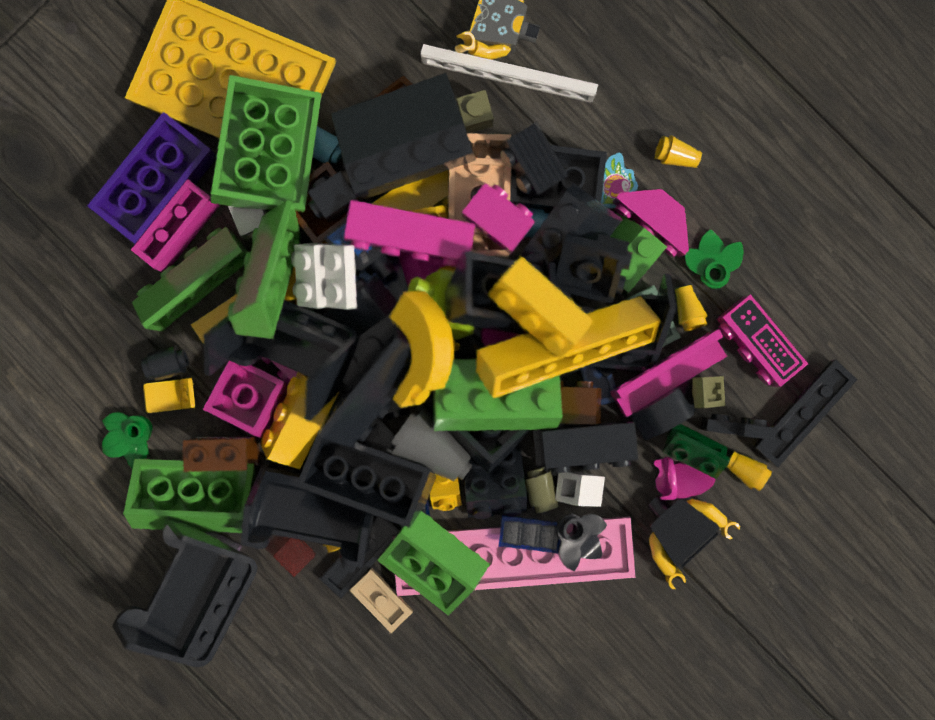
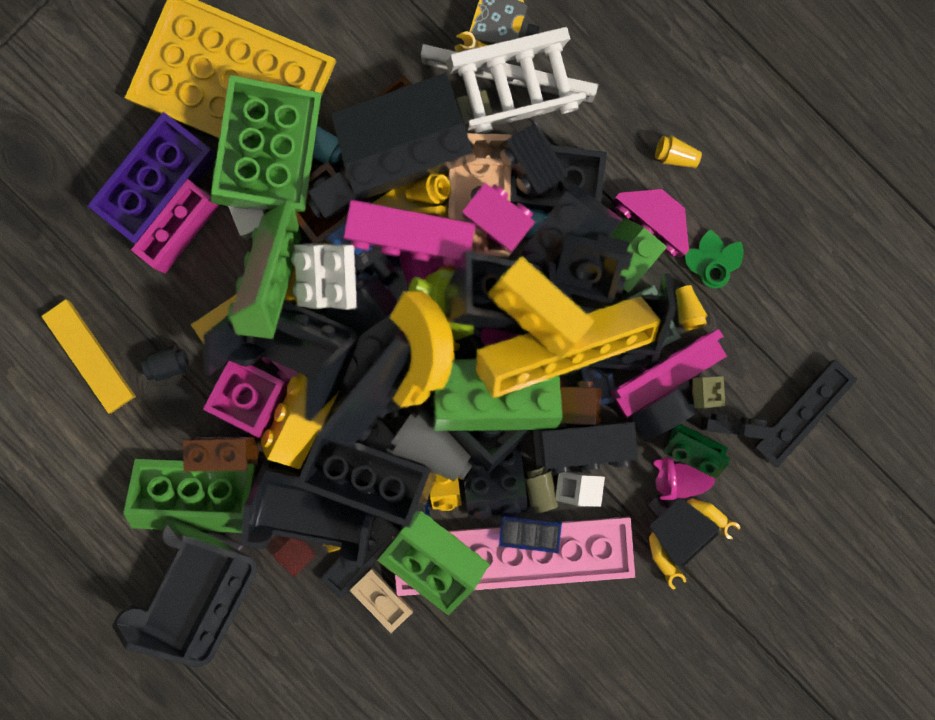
(88, 356): none -> yellow tile
(123, 439): green plate -> none
(169, 395): yellow bracket -> none
(191, 280): bright green slope -> none
(431, 189): none -> yellow cone
(523, 51): none -> white fence
(581, 541): black plate -> none
(616, 180): sticker -> none
(749, 471): yellow cone -> none
(761, 342): brick -> none

